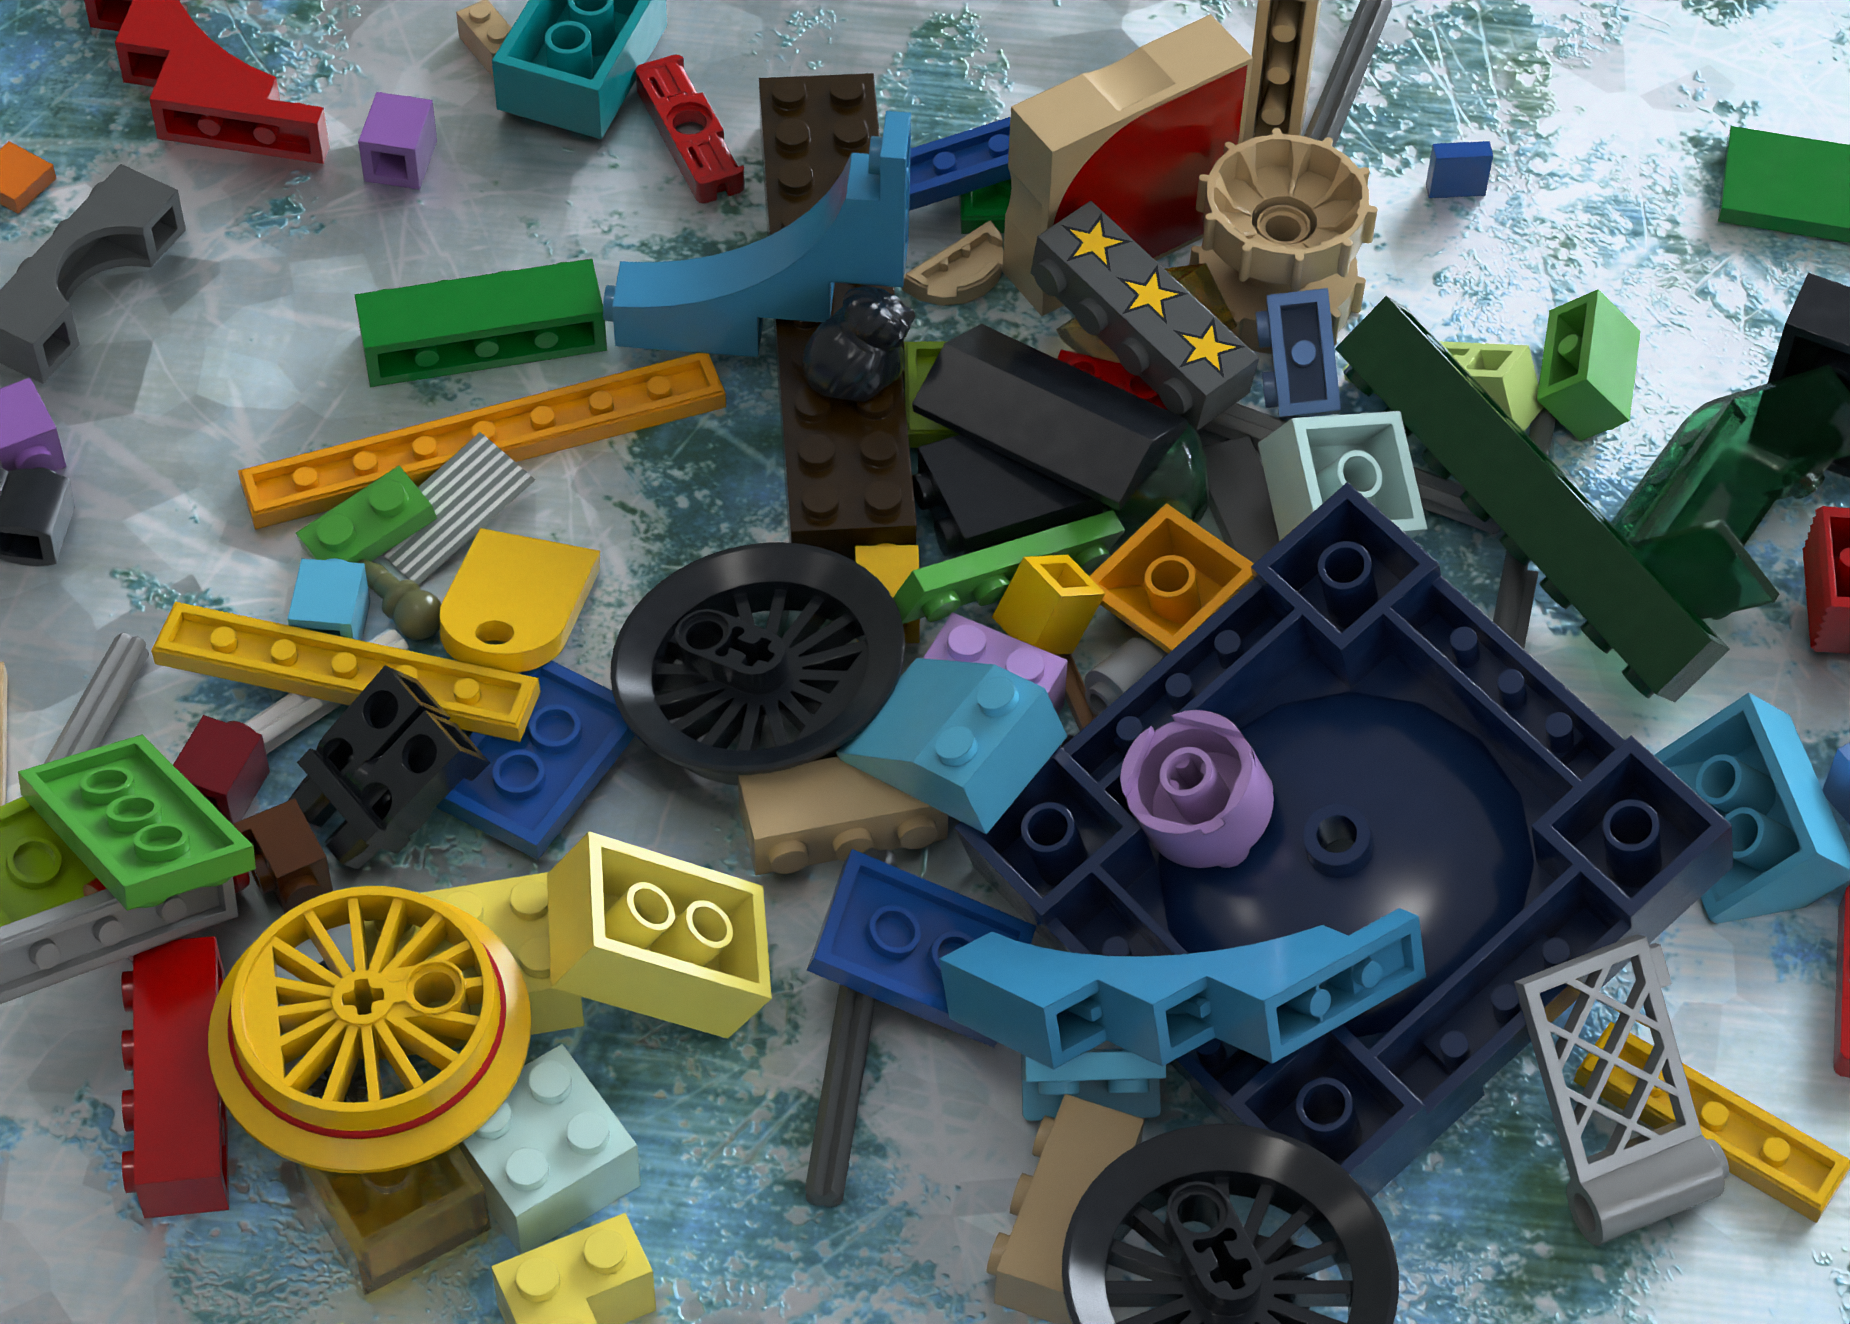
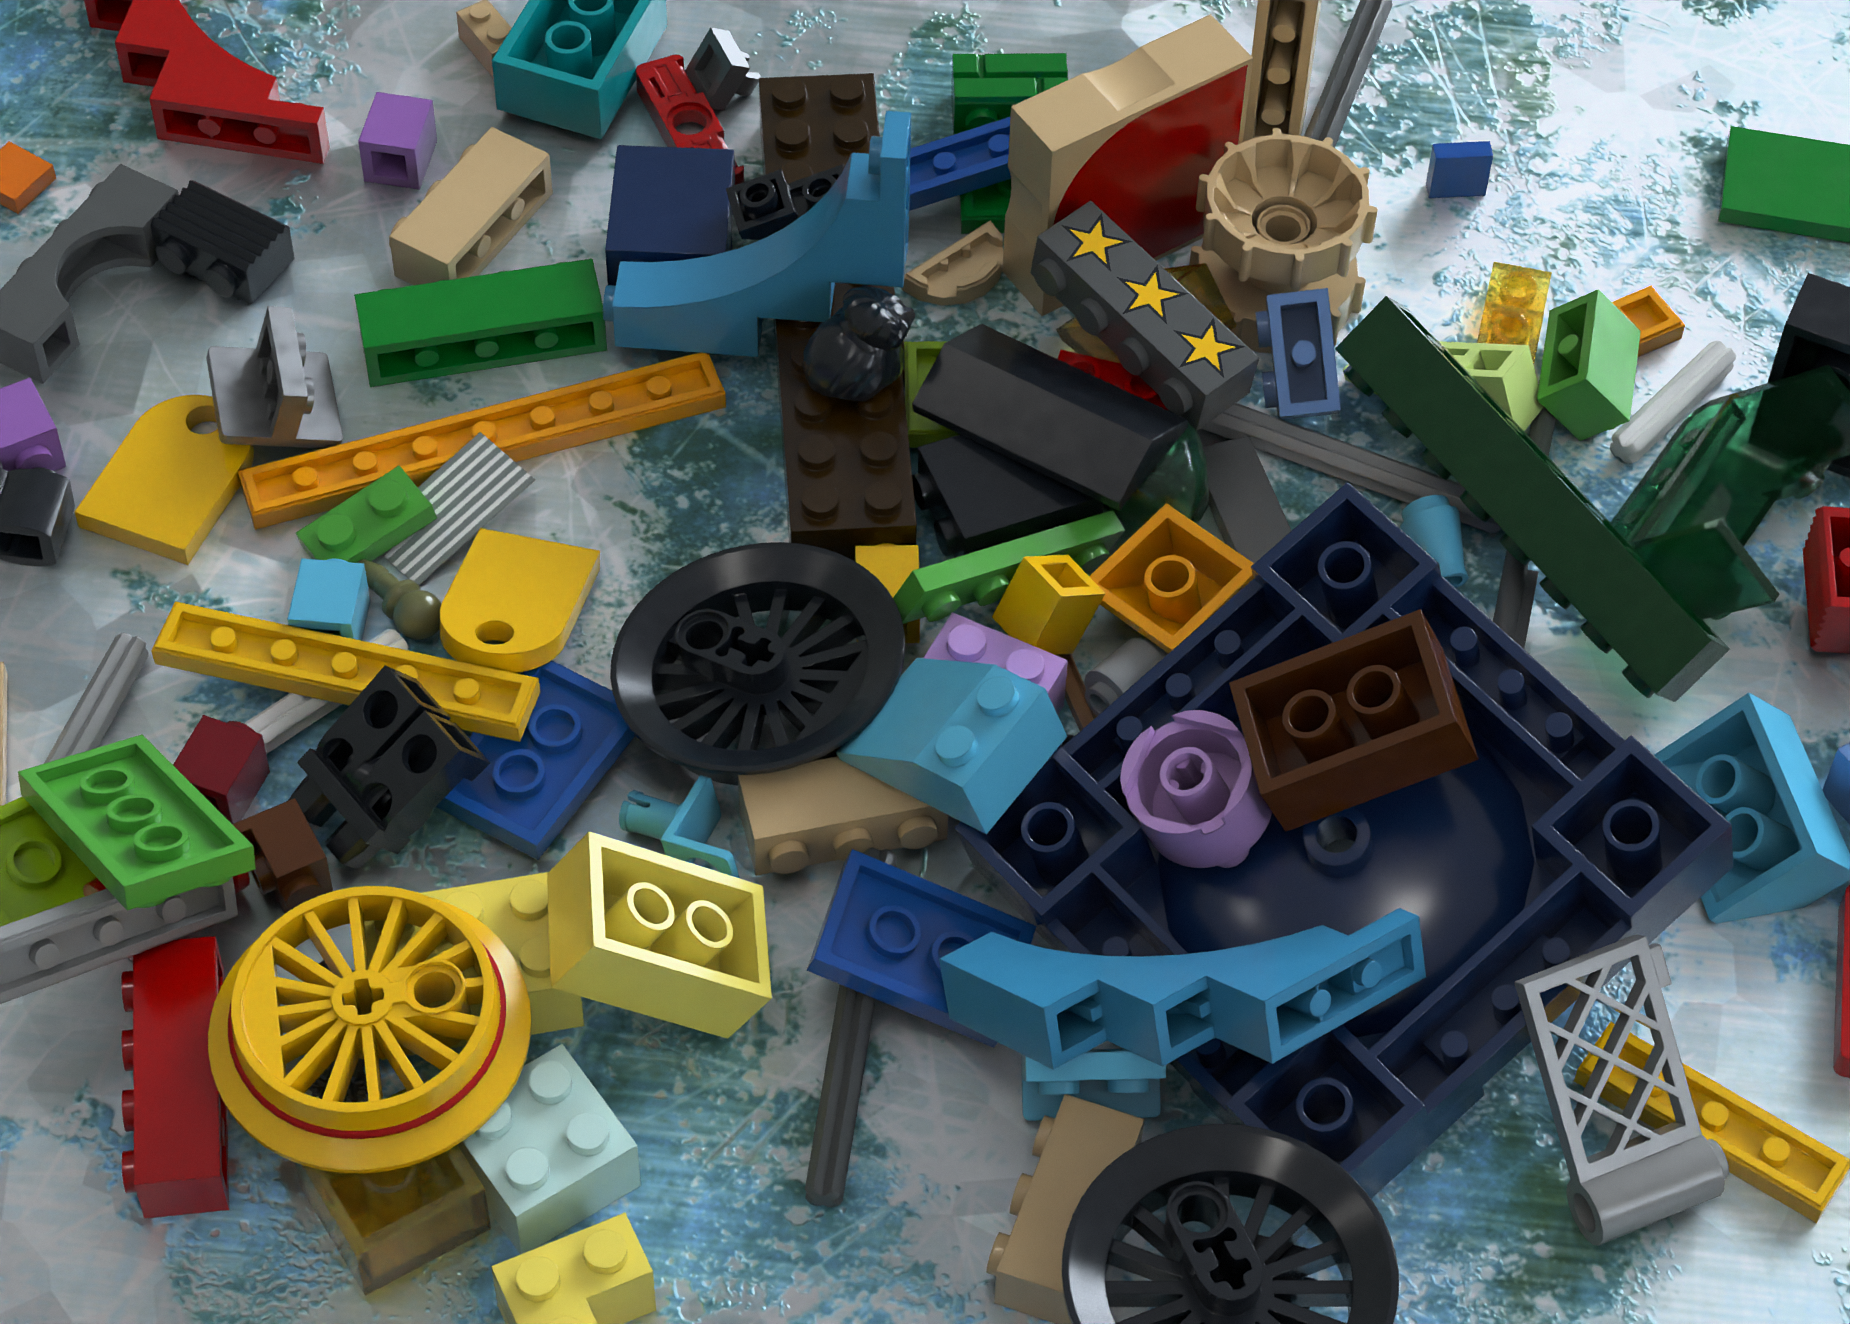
(166, 481): none -> yellow tile
(221, 242): none -> black brick
(274, 391): none -> flat silver bracket
(472, 210): none -> tan brick
(669, 205): none -> dark blue brick
(680, 827): none -> medium azure bracket
(721, 69): none -> dark grey tile
(771, 203): none -> black slope
(992, 83): none -> green brick
(1319, 454): light aqua brick -> none
(1352, 721): none -> reddish brown brick
(1437, 530): none -> medium azure cone
(1514, 306): none -> clear yellow slope
(1652, 317): none -> light orange tile
(1672, 402): none -> white axle

